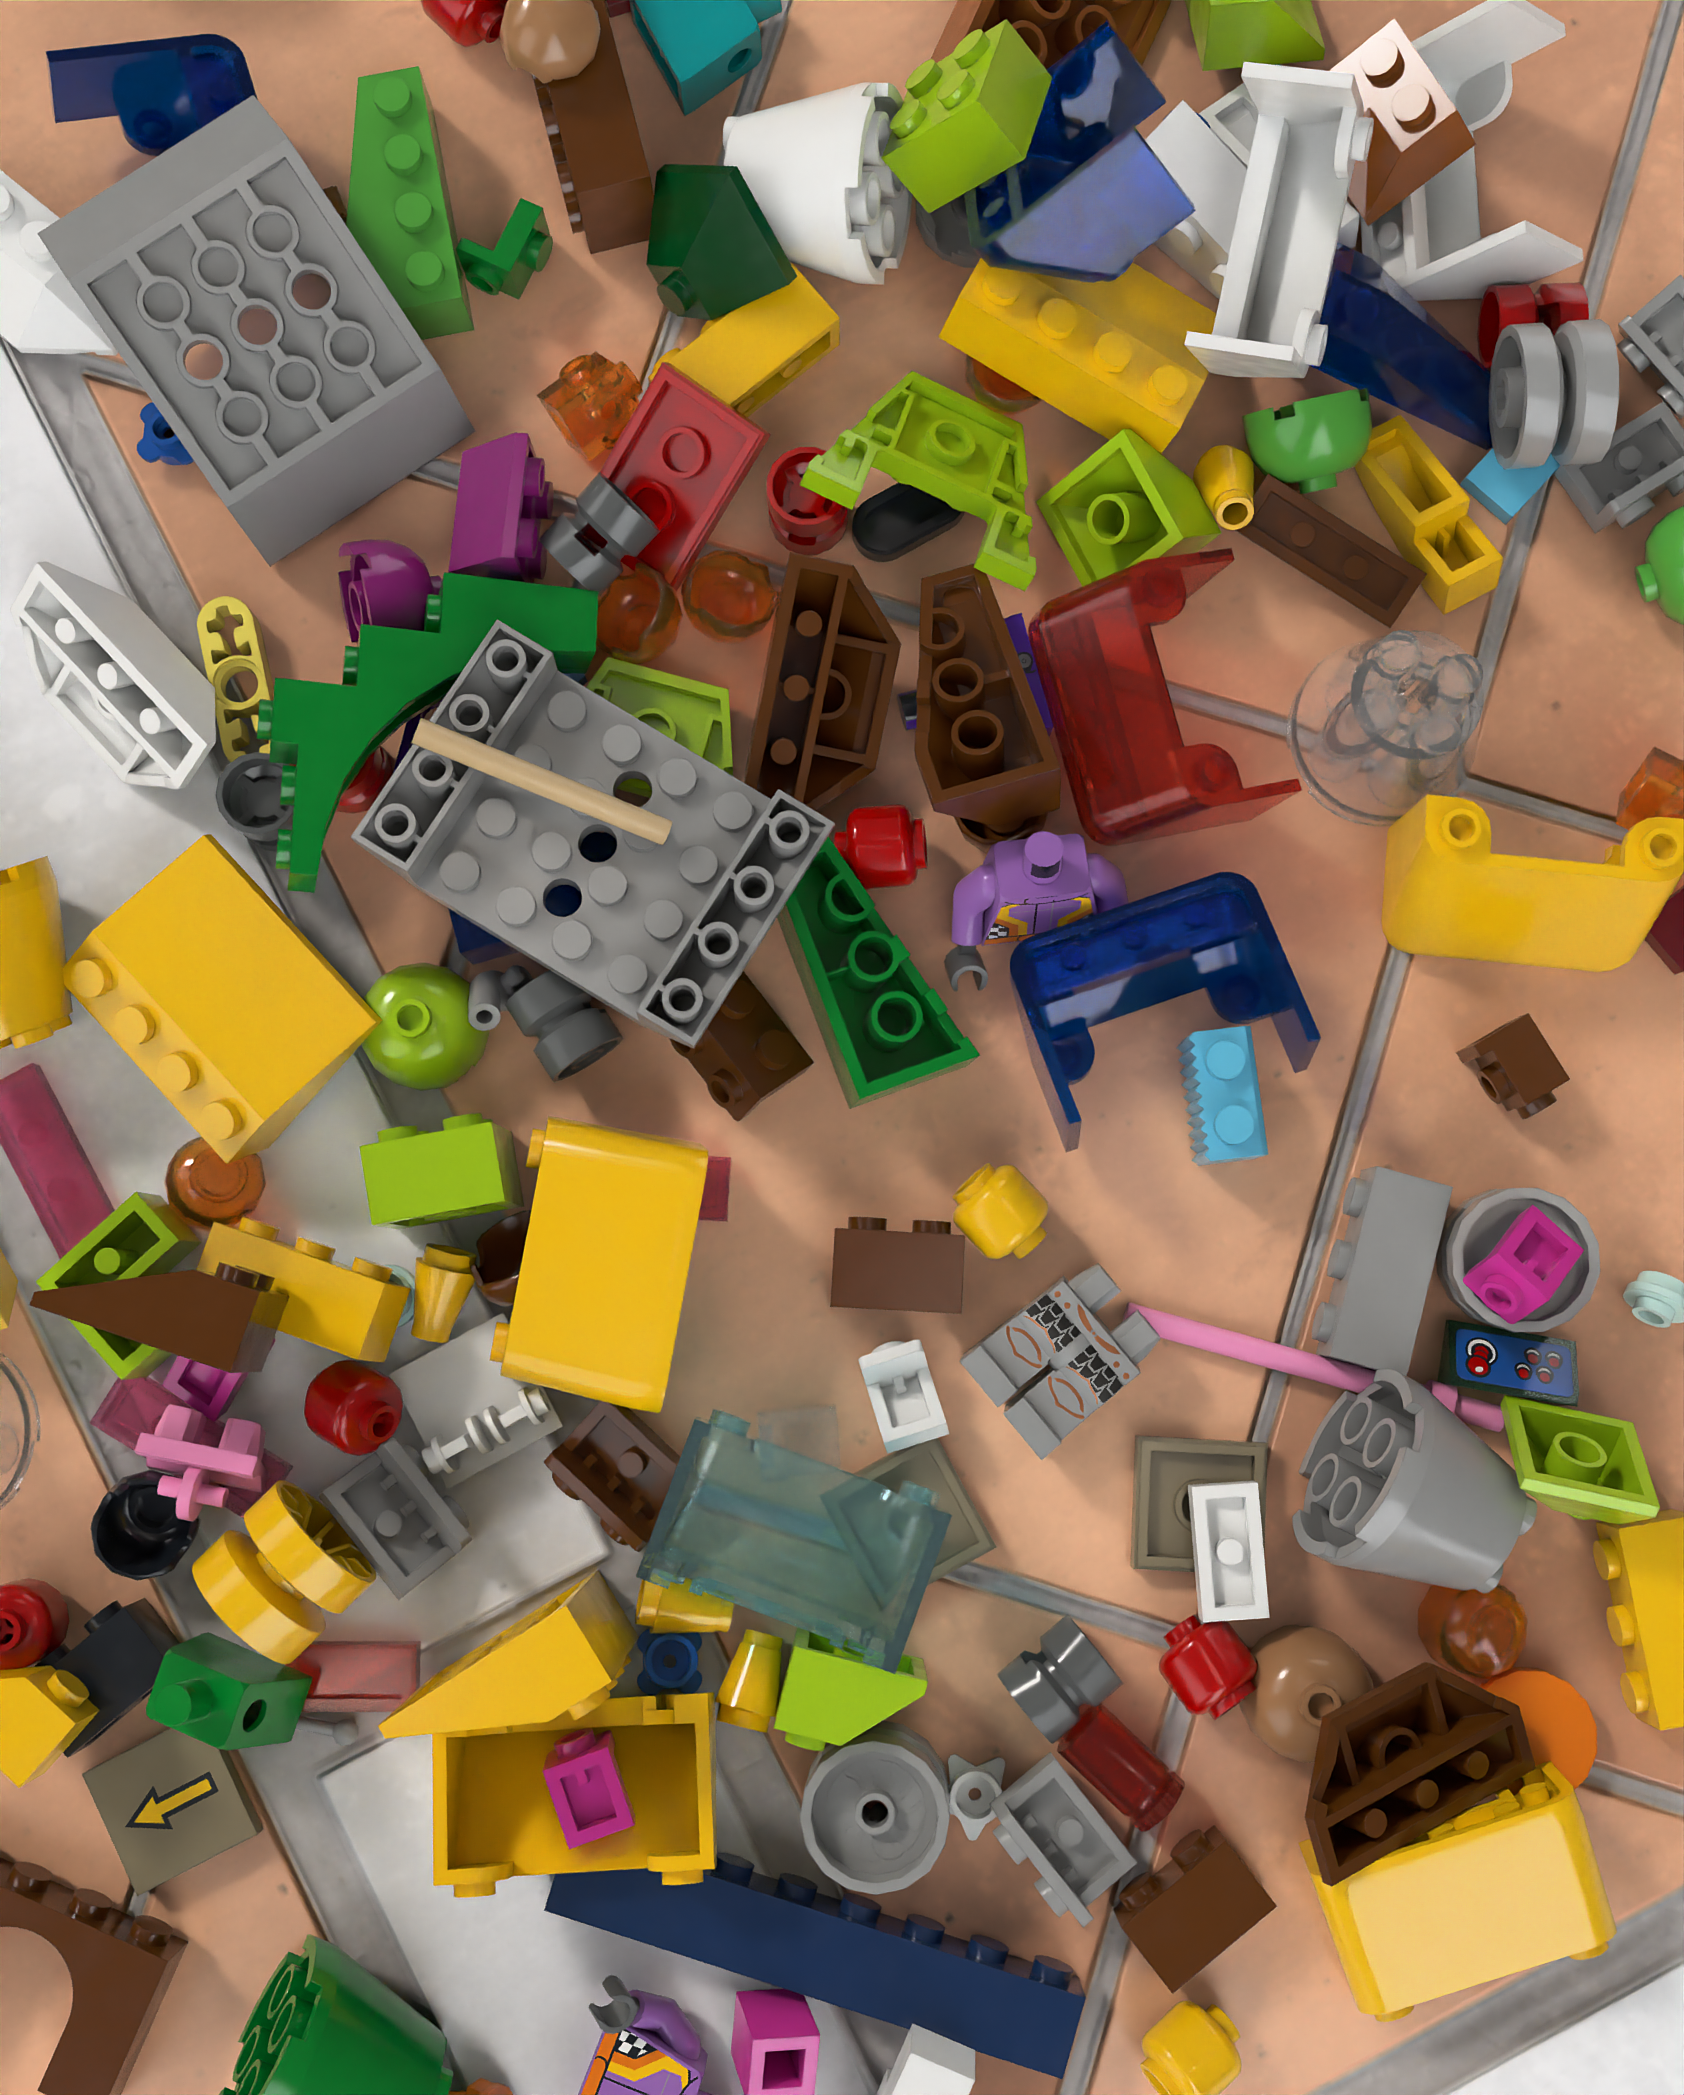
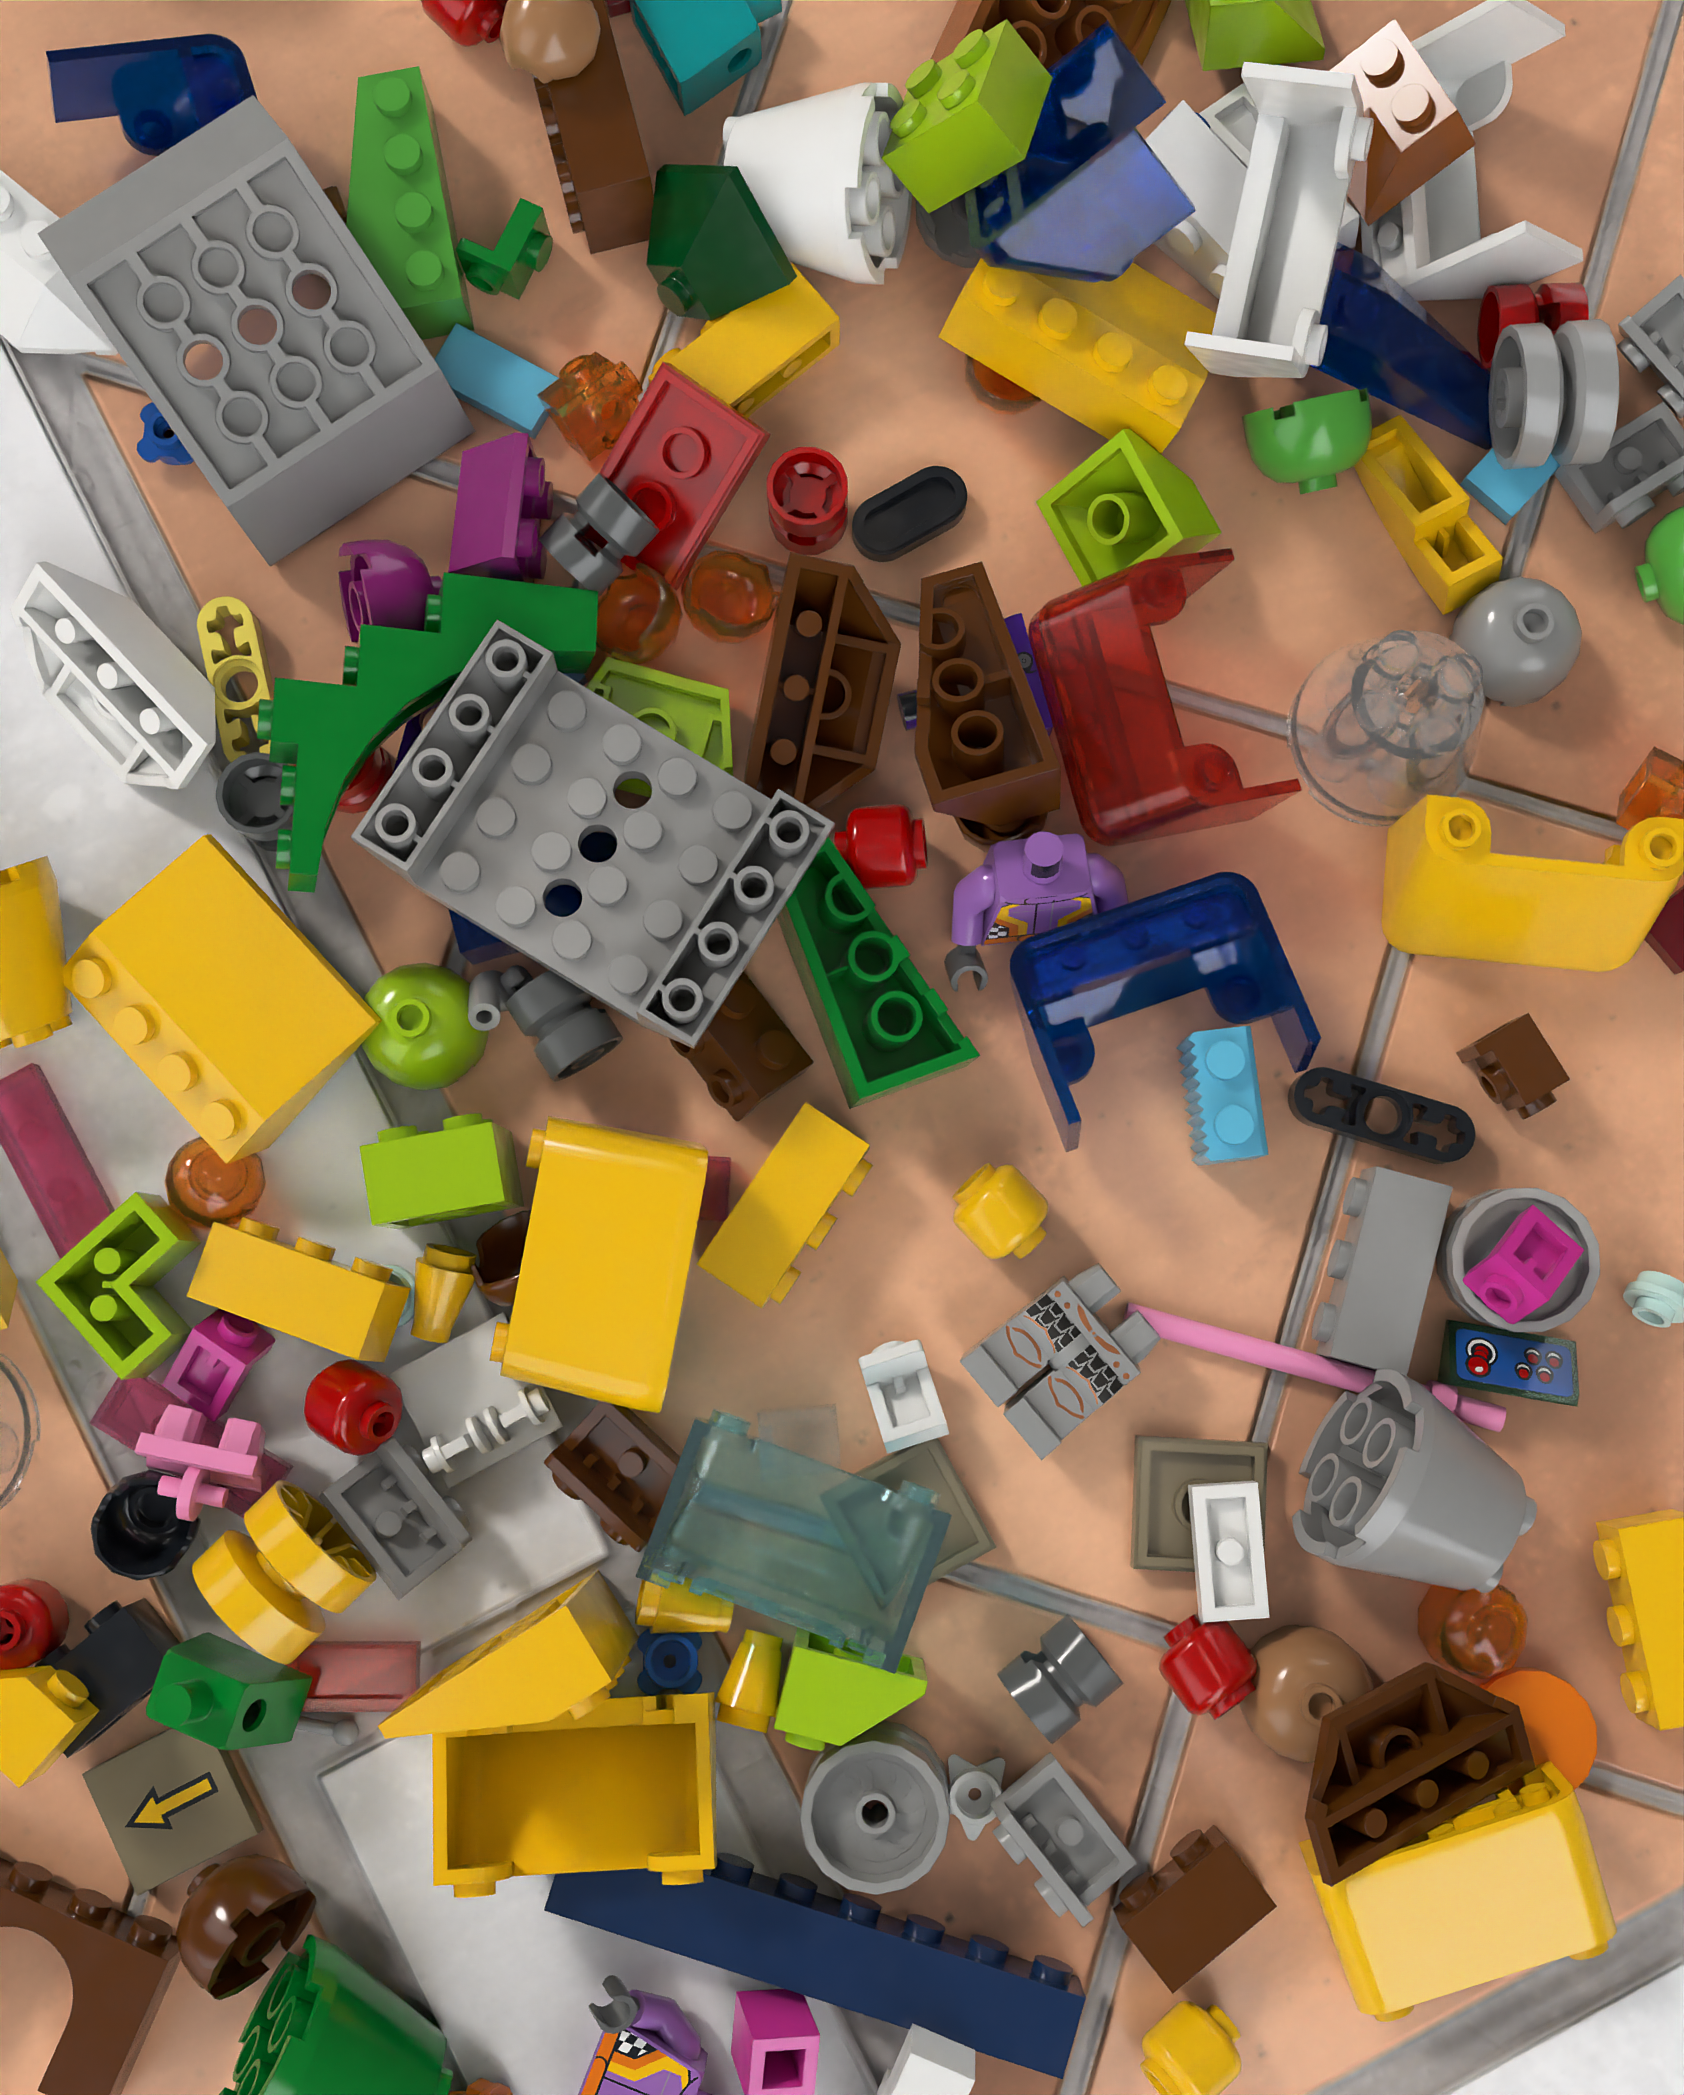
(195, 1314): reddish brown slope -> none
(237, 1920): none -> reddish brown cylinder
(494, 380): none -> medium azure tile
(541, 781): tan bar -> none
(587, 1787): dark pink bracket -> none
(786, 1207): none -> yellow brick
(898, 1268): reddish brown brick -> none
(949, 450): lime wing -> none
(1121, 1767): clear red piece -> none
(1226, 485): yellow cone -> none
(1331, 552): reddish brown plate -> none
(1421, 1145): none -> black beam
(1521, 637): none -> light grey cylinder
(1579, 1462): lime slope -> none

